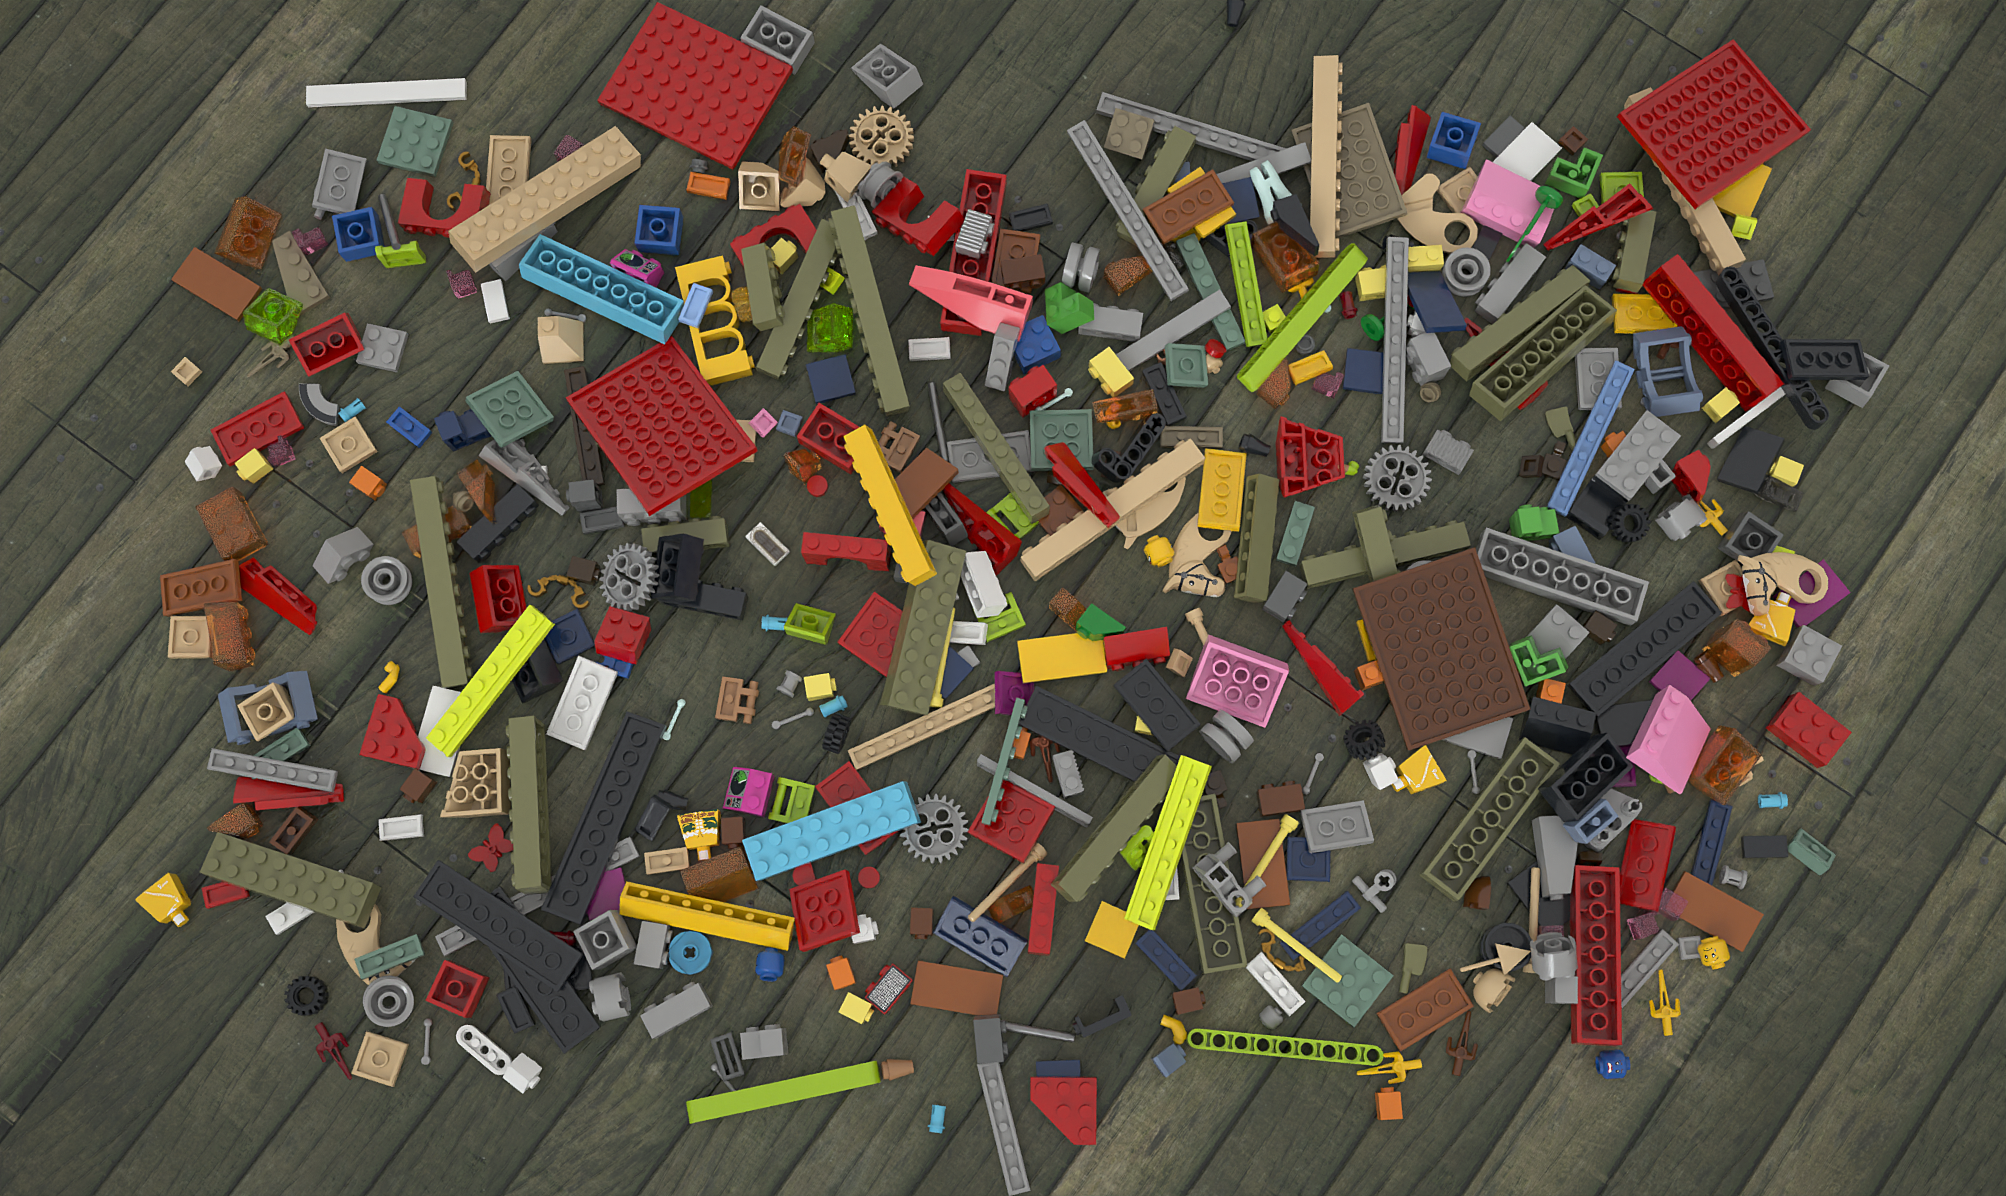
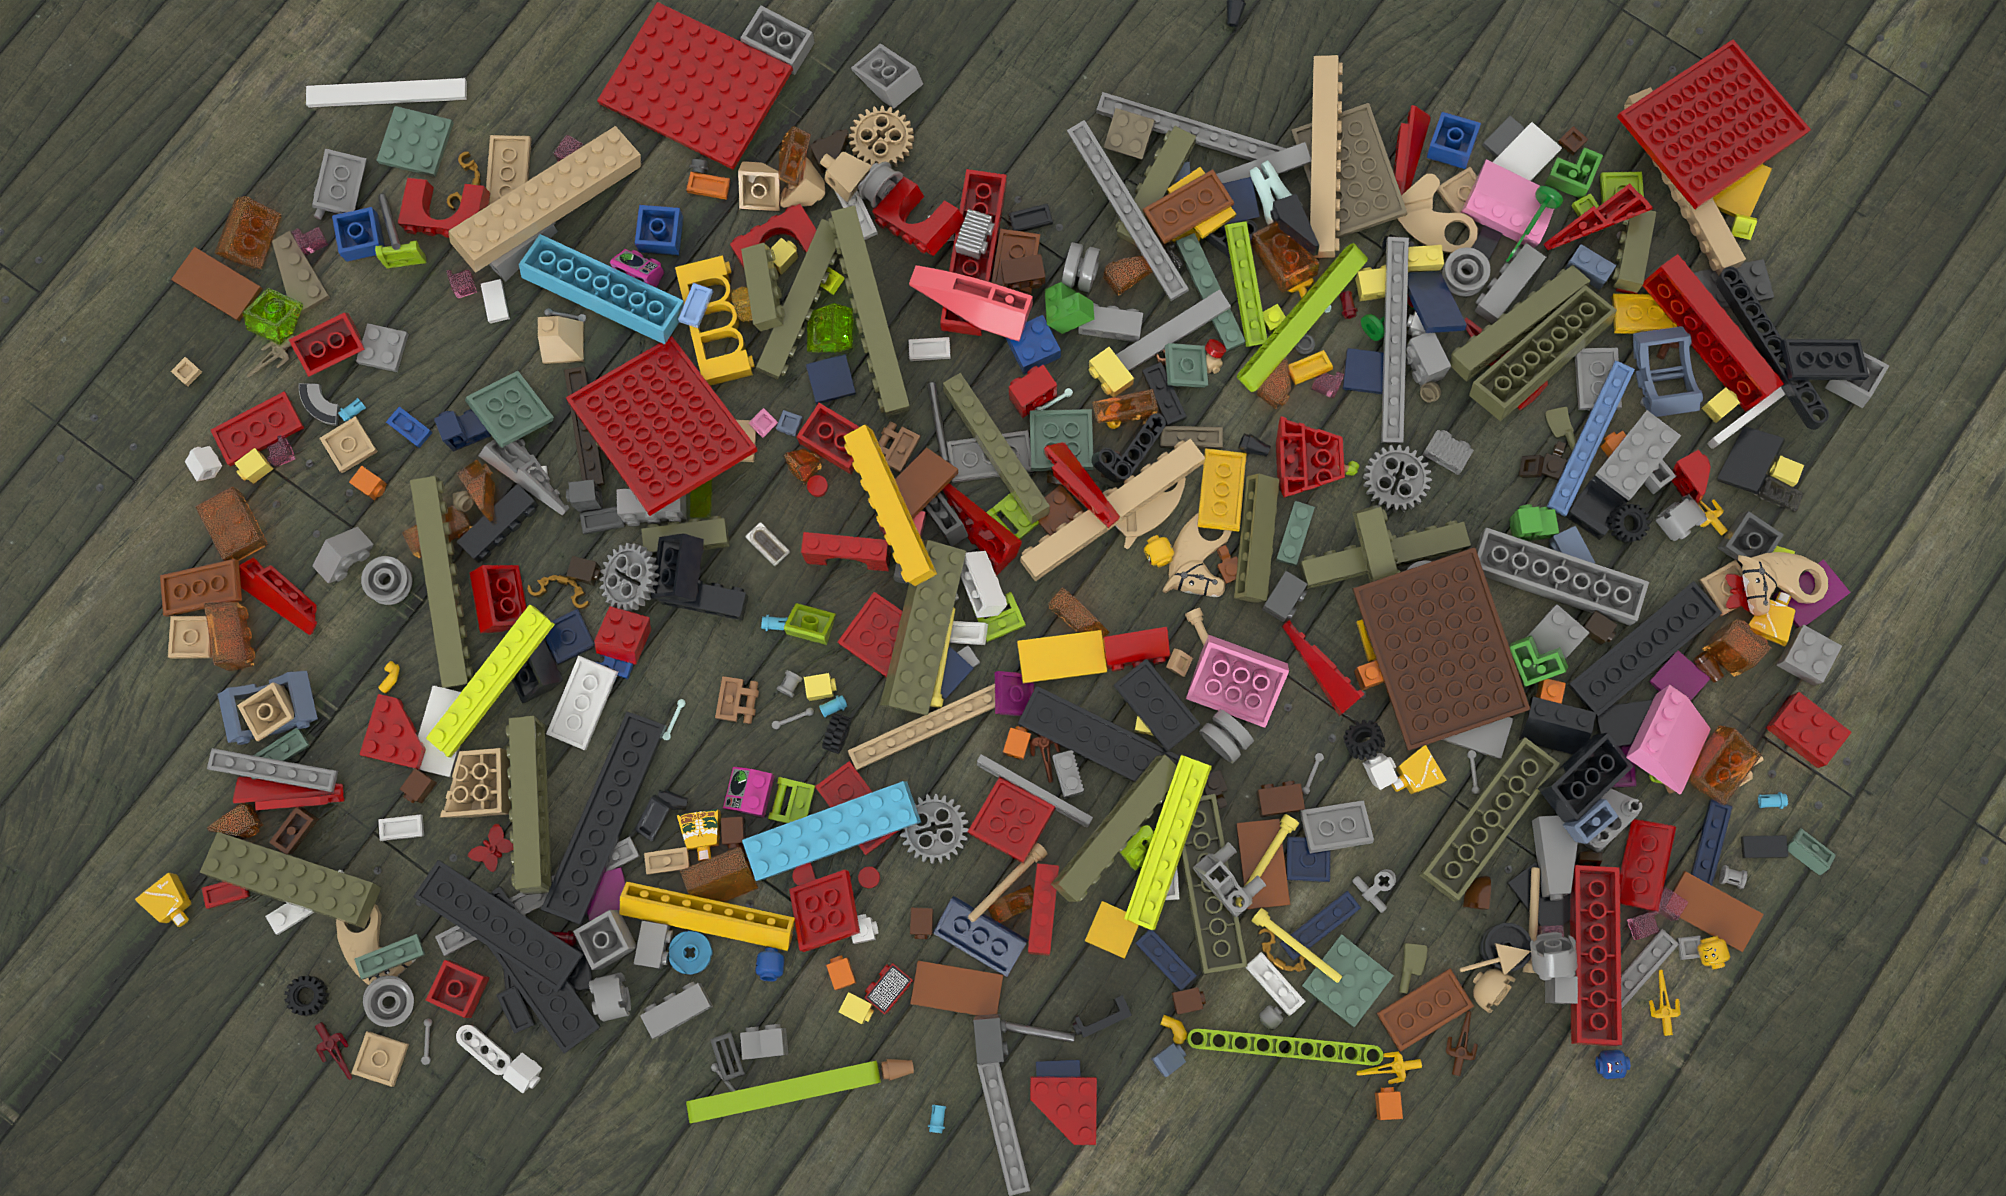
(1001, 356): light grey arch -> none
(1002, 771): sand green plate -> none
(1097, 624): green slope -> none

